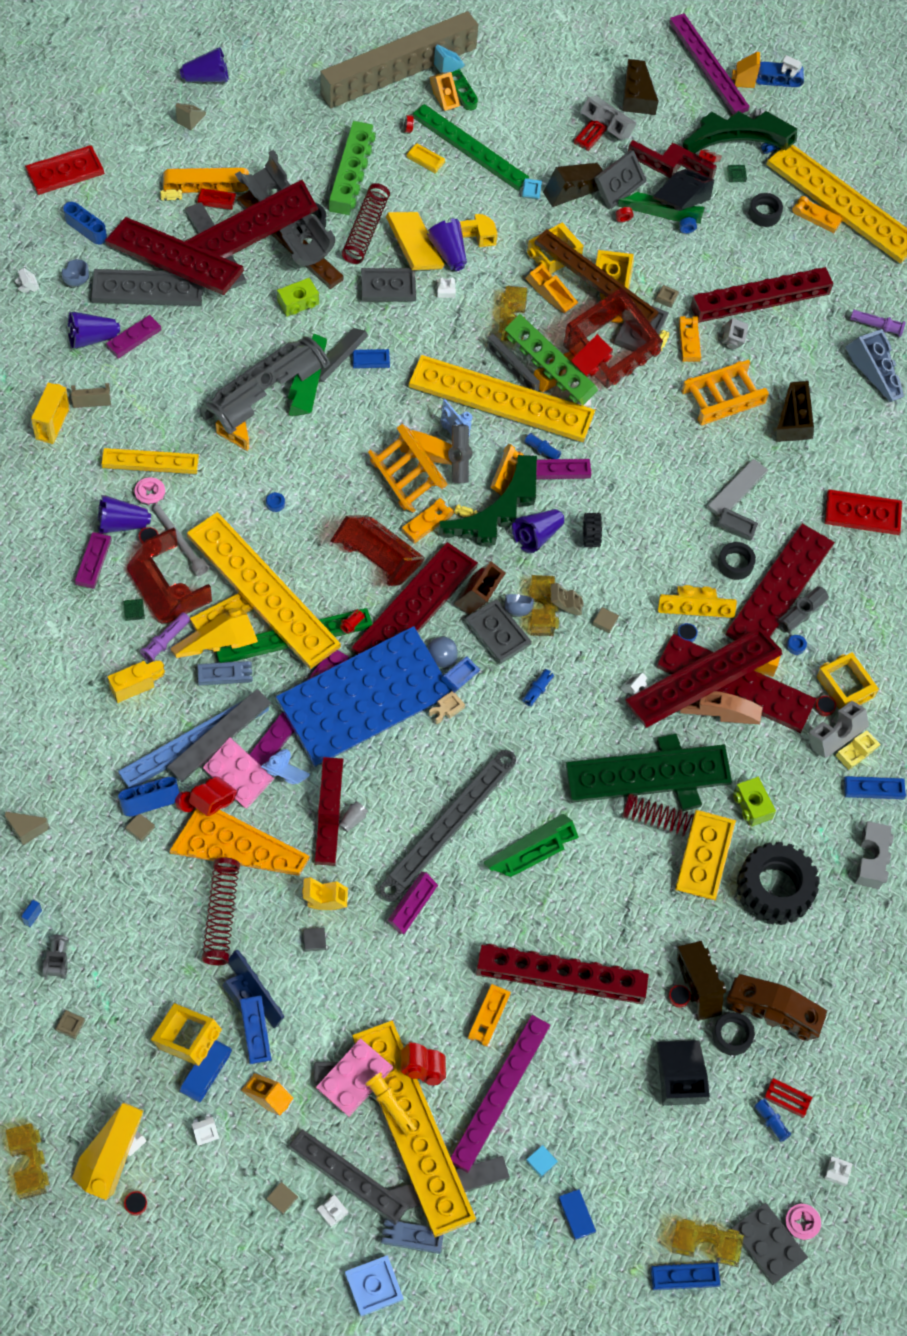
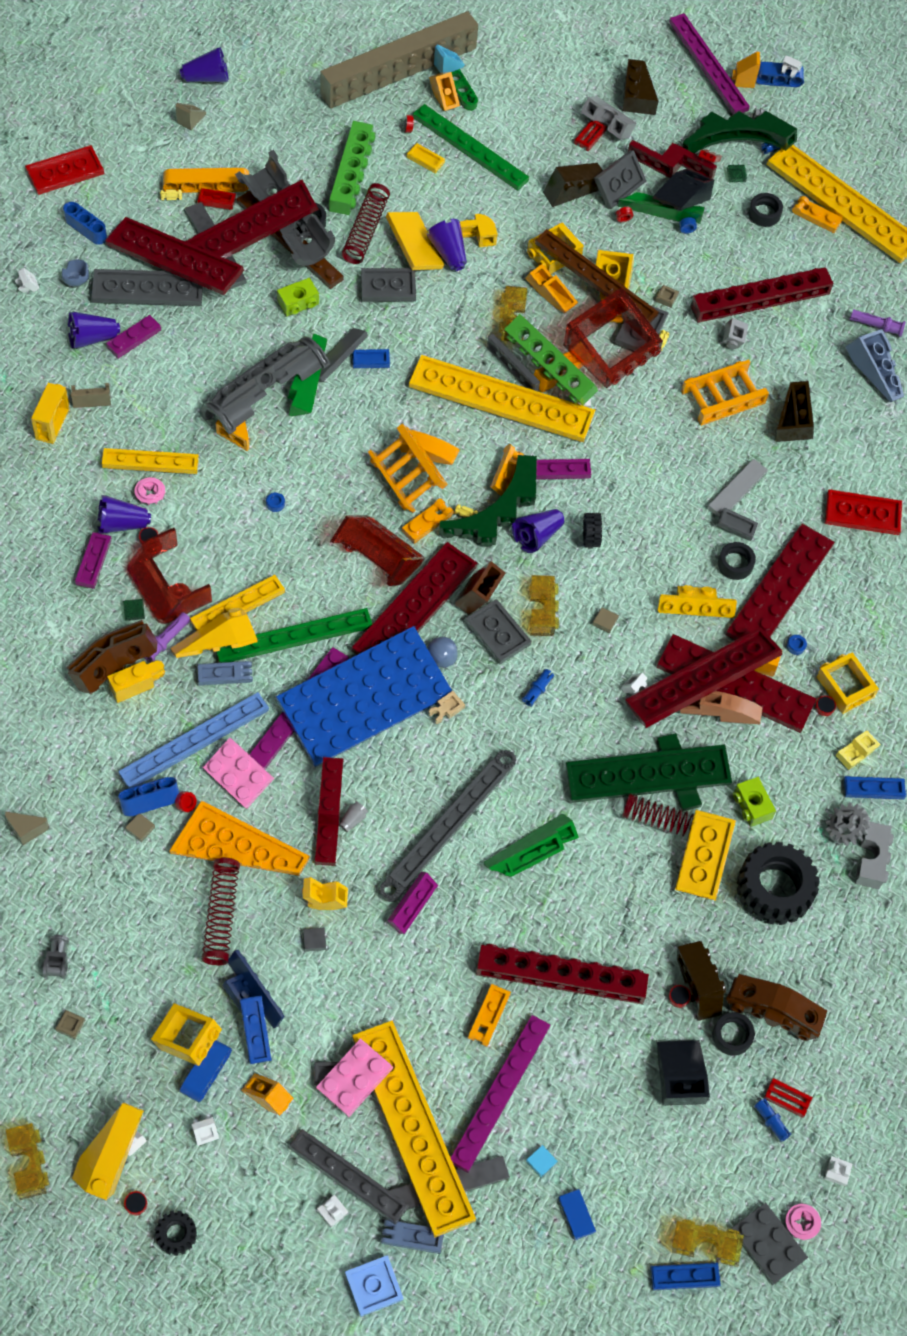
(31, 913): blue tile -> none
(111, 655): none -> reddish brown brick
(178, 1246): none -> black tyre
(198, 565): light grey piece -> none
(212, 796): red brick -> none
(214, 739): flat silver tile -> none
(264, 590): yellow plate -> none
(279, 766): light blue hinge -> none
(282, 1198): dark tan tile -> none
(348, 625): red pin -> none
(385, 1095): yellow pin -> none
(423, 1064): red brick -> none
(446, 288): white tile -> none
(450, 417): light blue hinge -> none
(460, 444): dark grey piece -> none
(460, 674): tile -> none
(518, 604): sand blue hair -> none
(532, 188): medium azure tile -> none
(542, 447): blue pin -> none
(566, 600): dark tan slope -> none
(593, 356): red brick -> none
(687, 632): black tile -> none
(689, 339): light orange plate -> none
(796, 616): dark grey piece -> none
(848, 824): none -> light grey gear
(850, 723): light grey arch -> none

